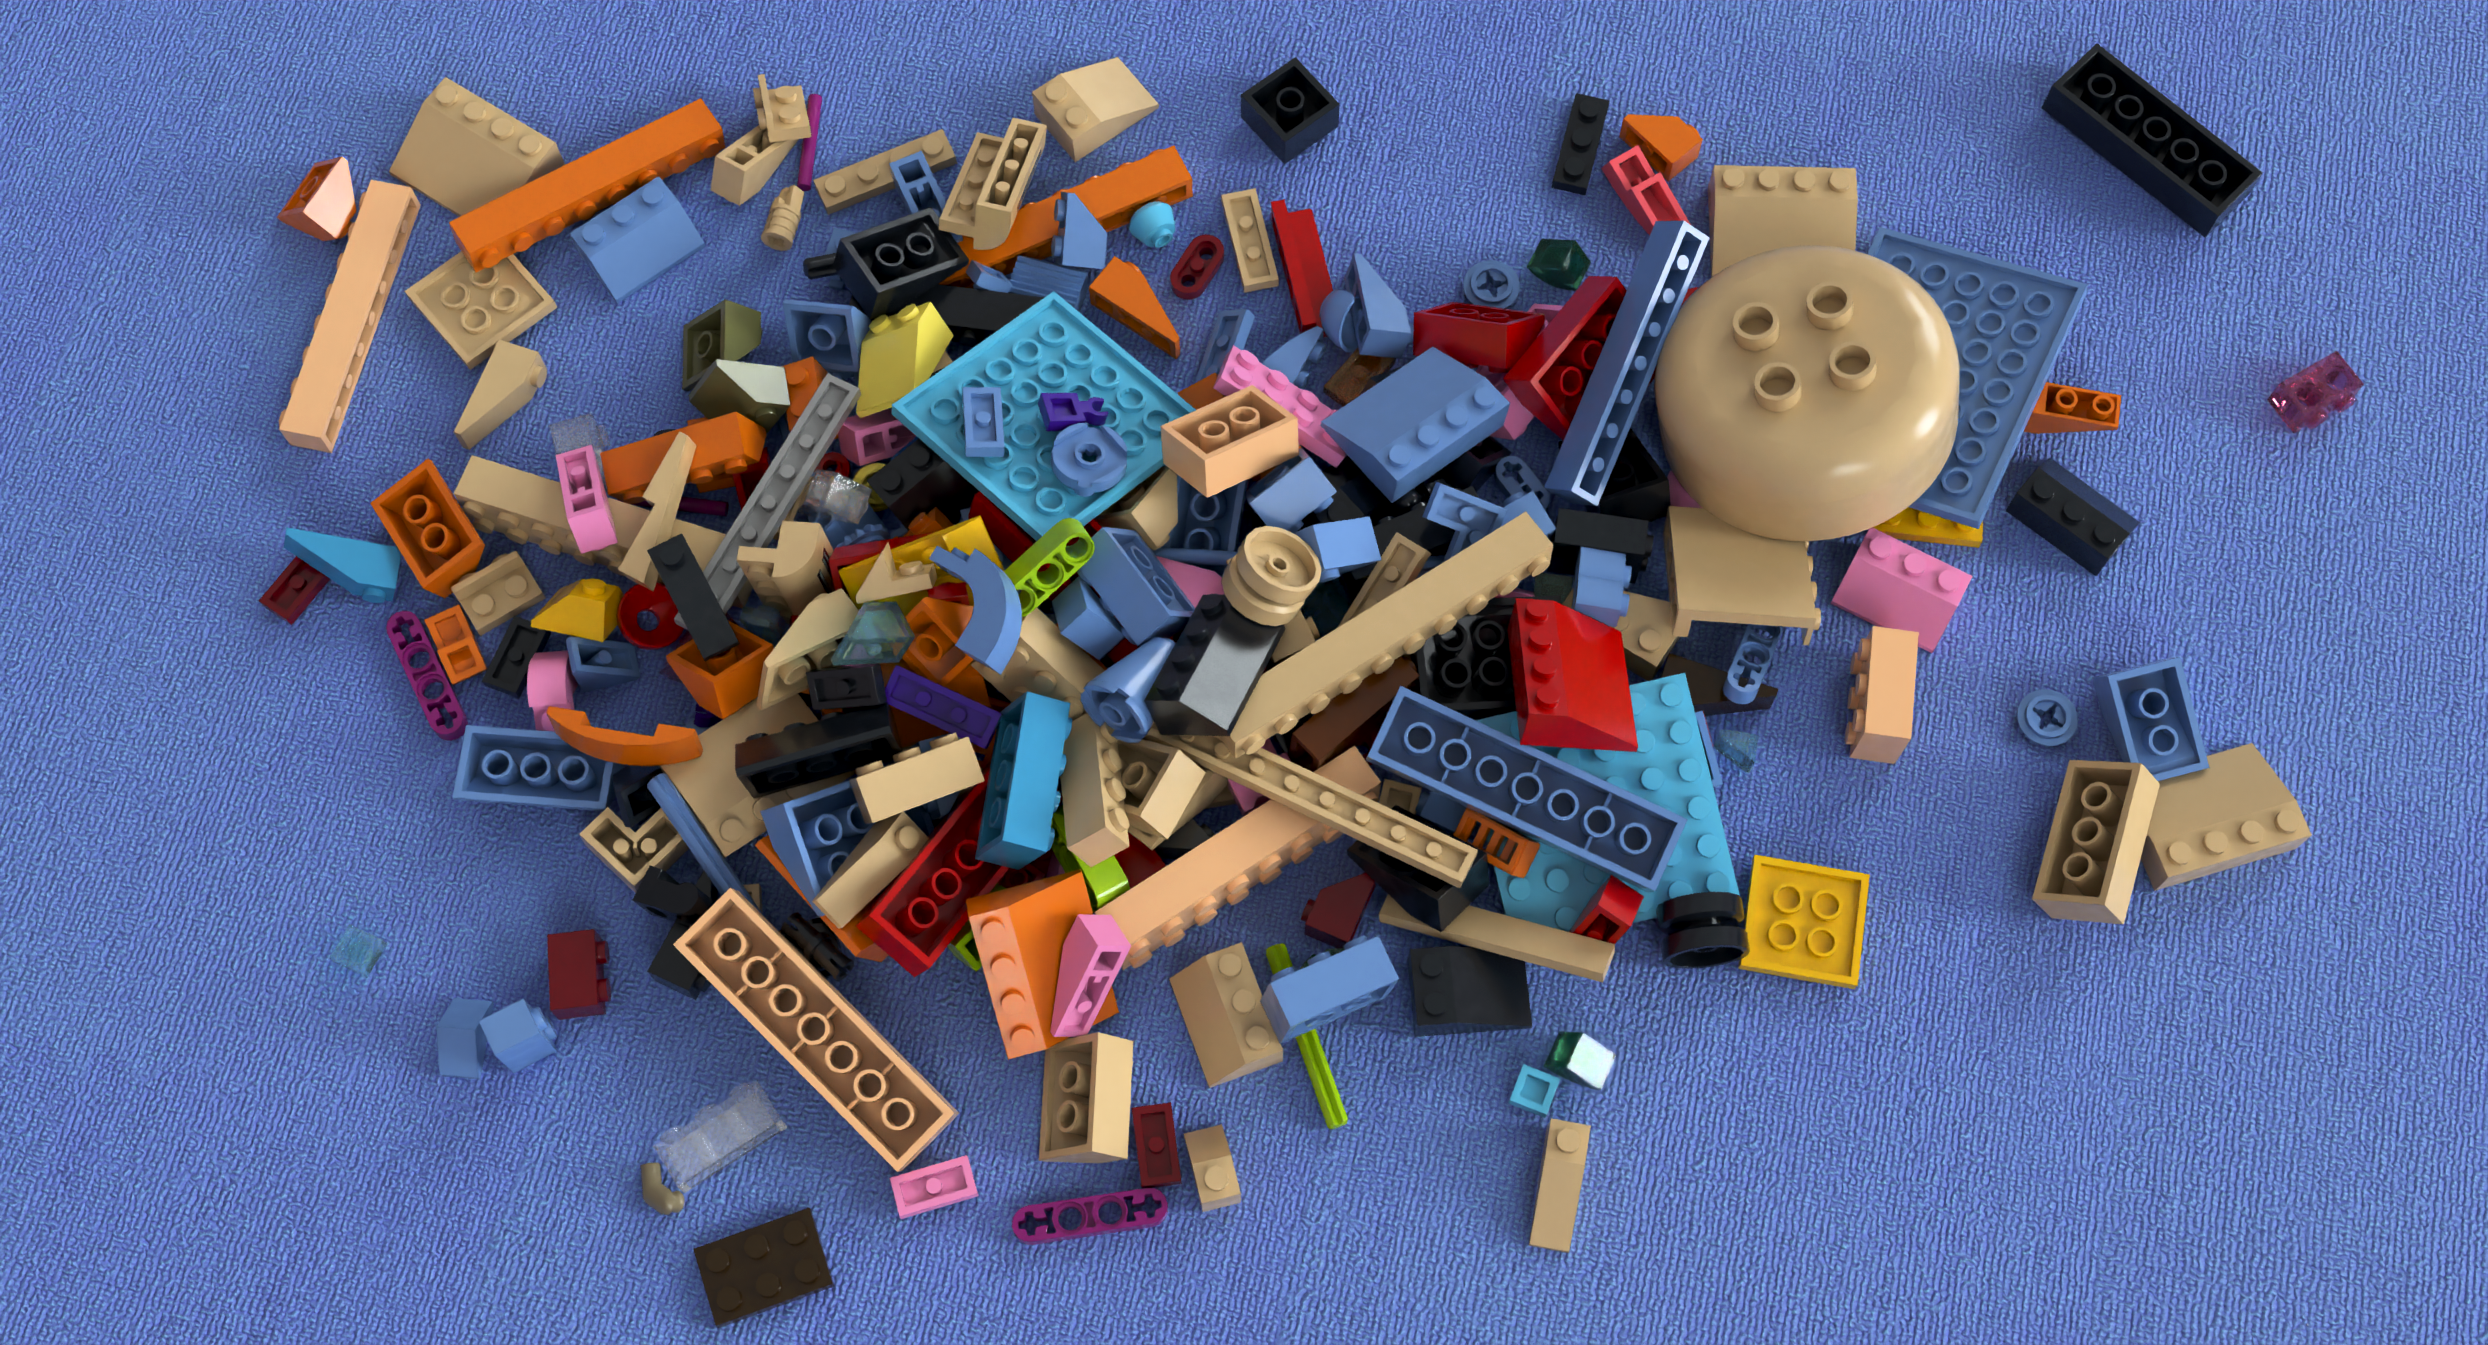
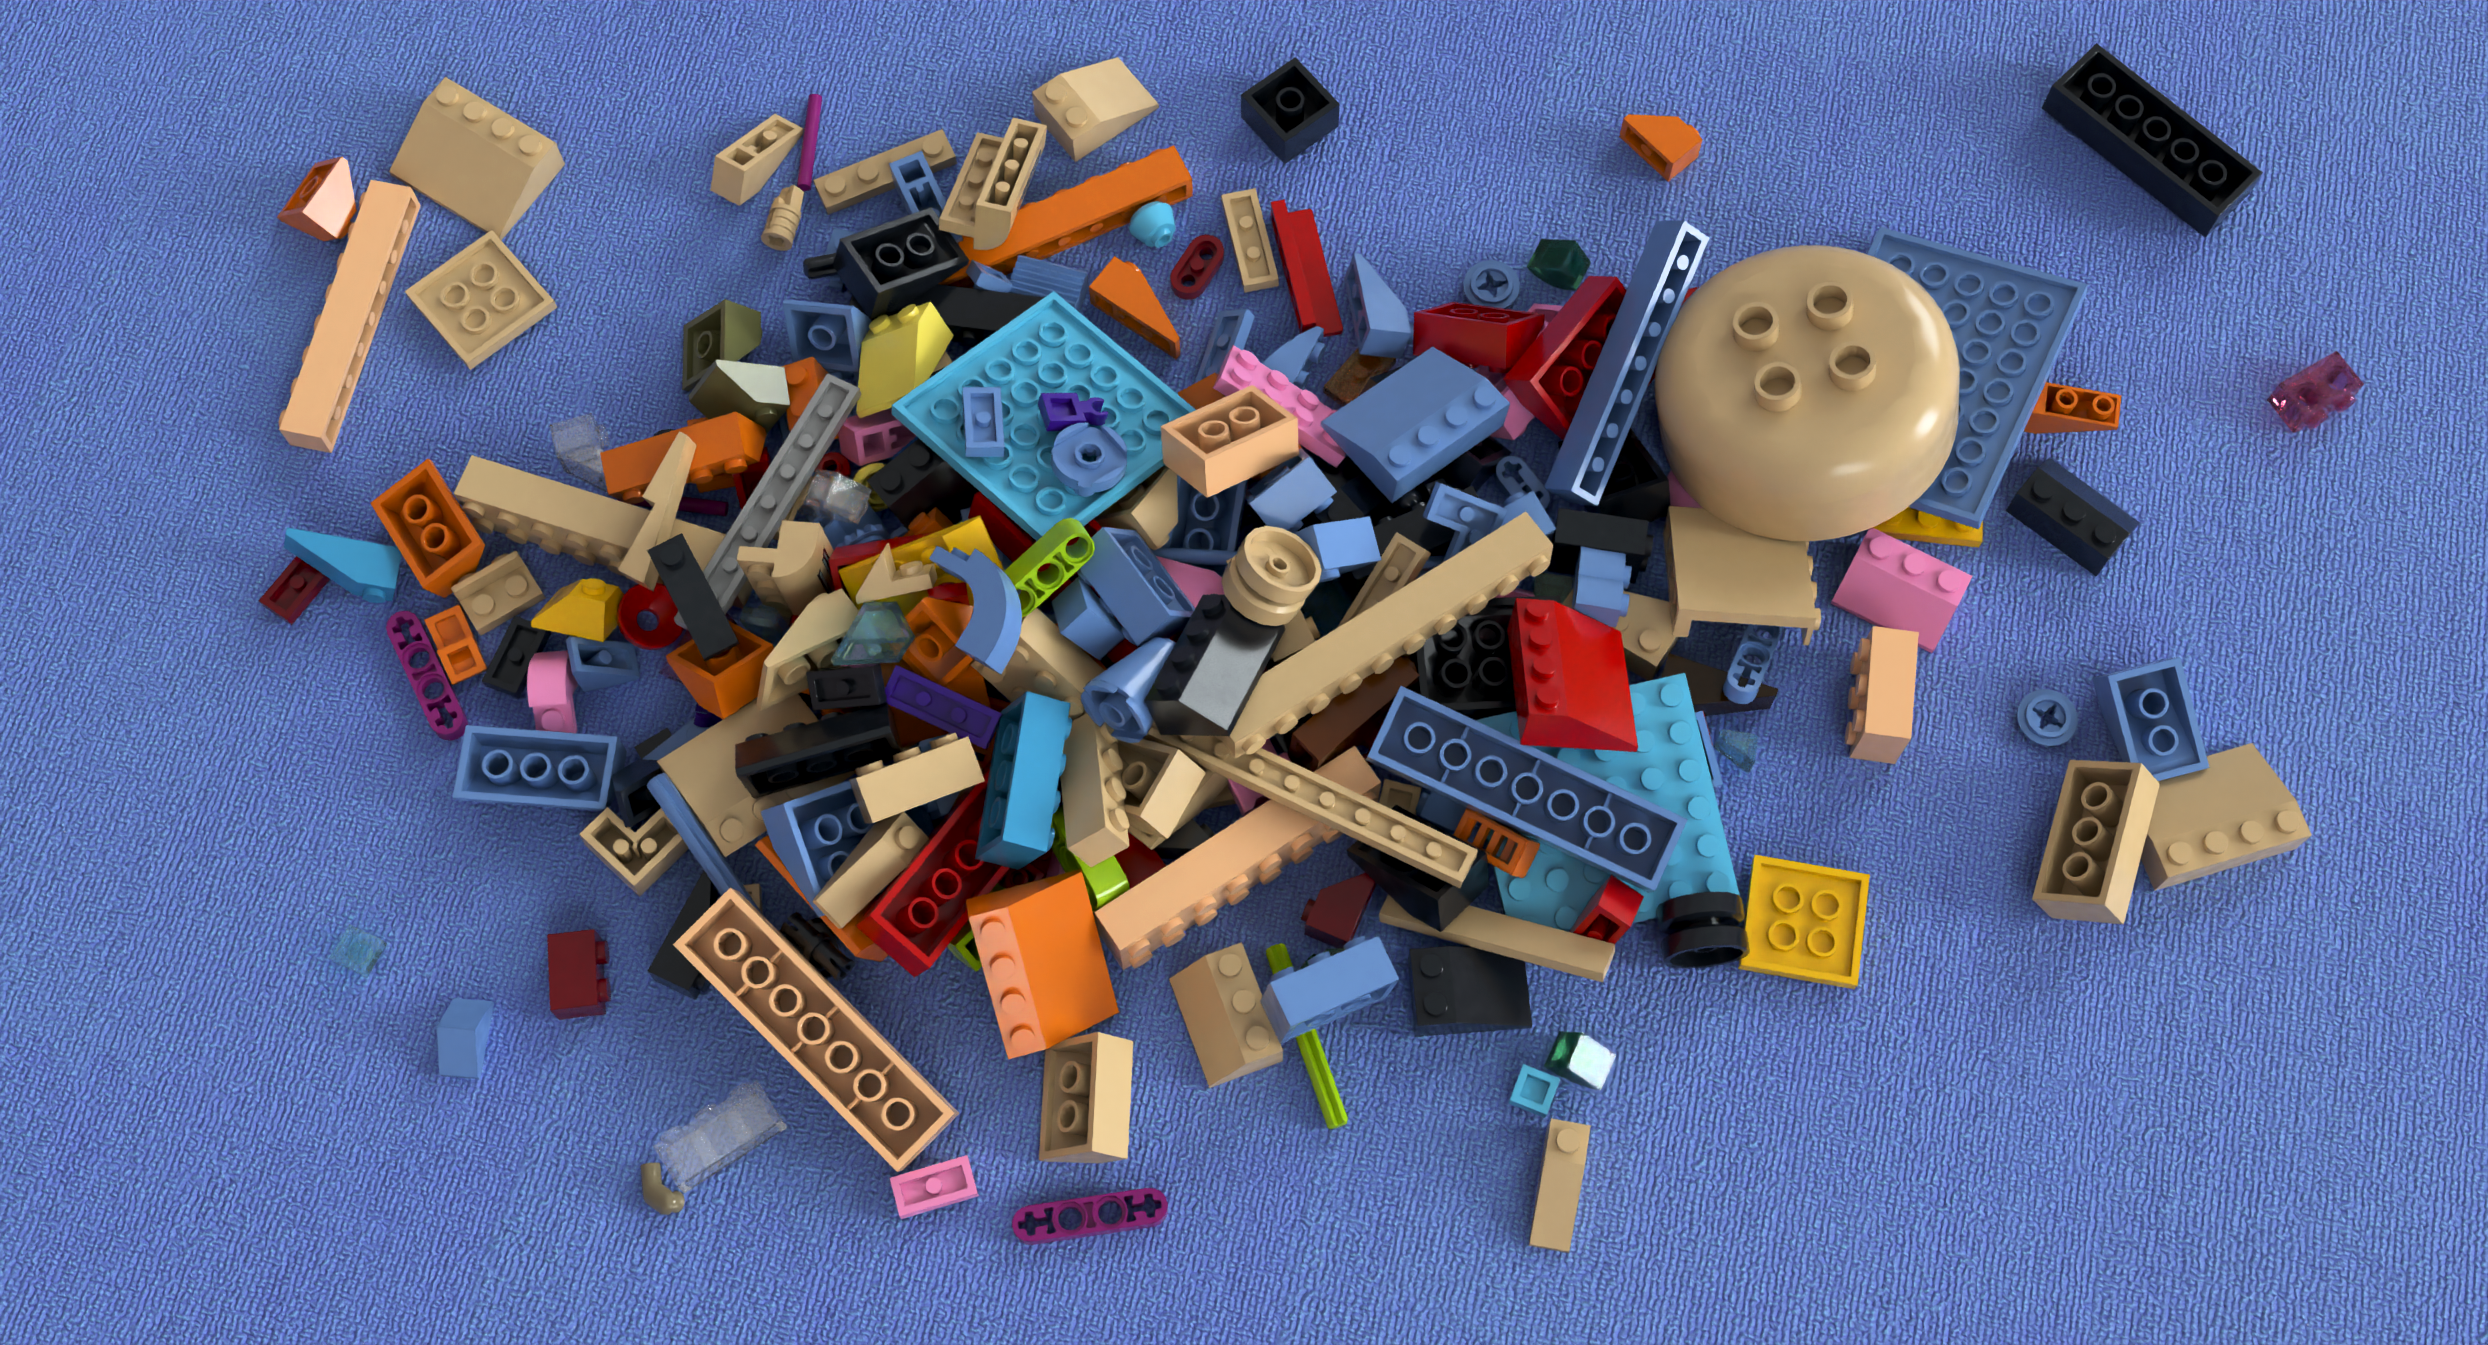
(503, 389): tan slope -> none
(519, 1035): medium blue brick -> none
(586, 499): bright pink slope -> none
(587, 185): orange brick -> none
(637, 239): medium blue slope -> none
(666, 747): orange slope -> none
(669, 900): black leg -> none
(763, 1267): dark brown plate -> none
(781, 111): tan bracket -> none
(1080, 236): medium blue slope -> none
(1086, 972): bright pink slope -> none
(1156, 1145): dark red plate -> none
(1212, 1168): tan slope -> none
(1338, 321): medium blue helmet -> none
(1580, 144): black plate -> none
(1642, 190): coral slope -> none
(1778, 208): tan slope -> none

